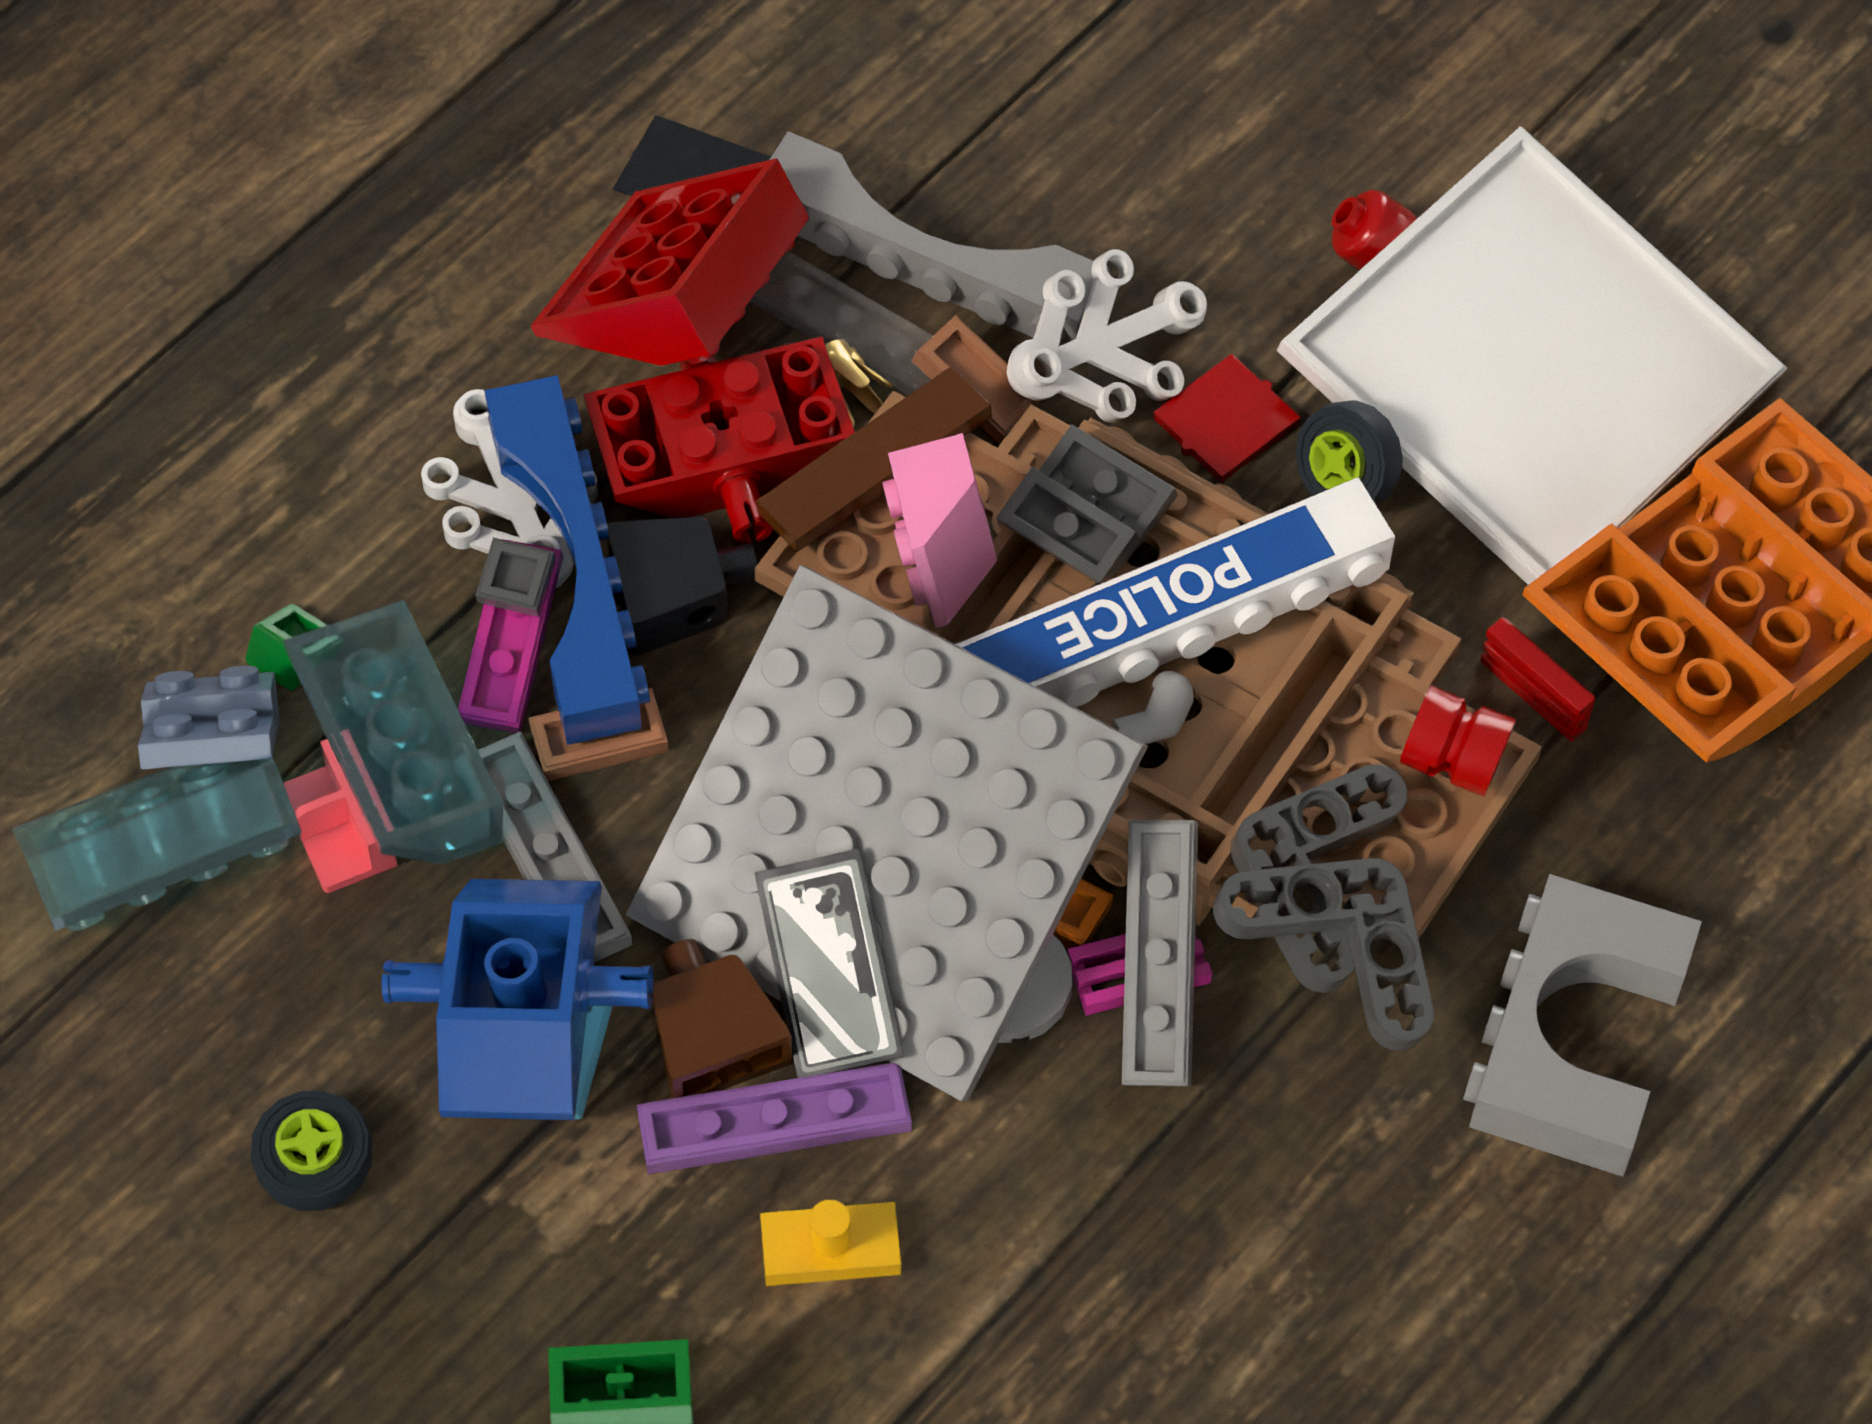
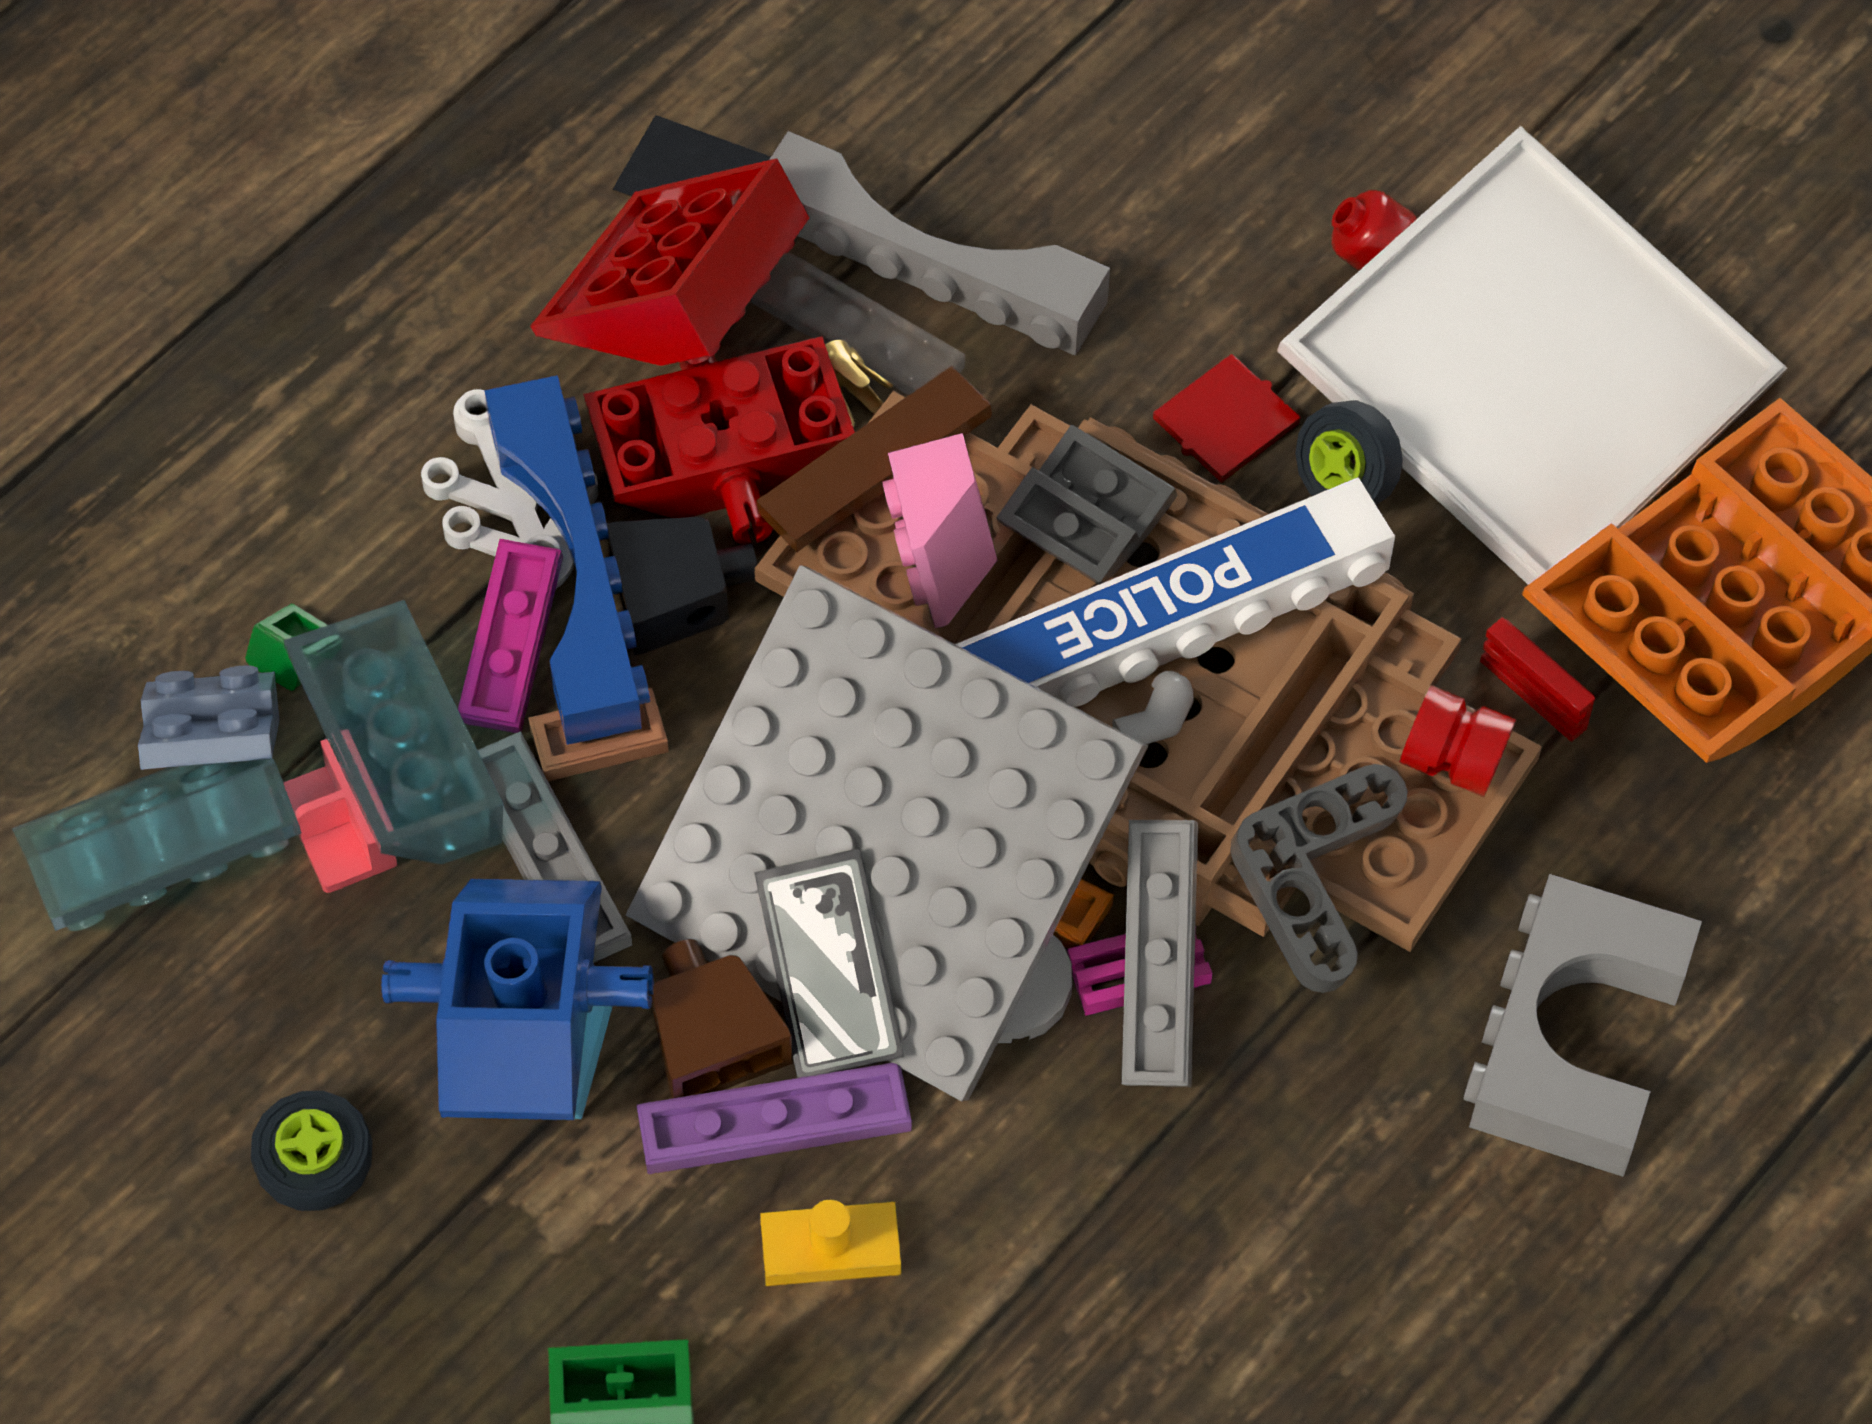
(515, 577): dark grey tile -> none
(982, 367): nougat tile -> none
(1100, 342): white plant -> none
(1364, 924): dark grey beam -> none

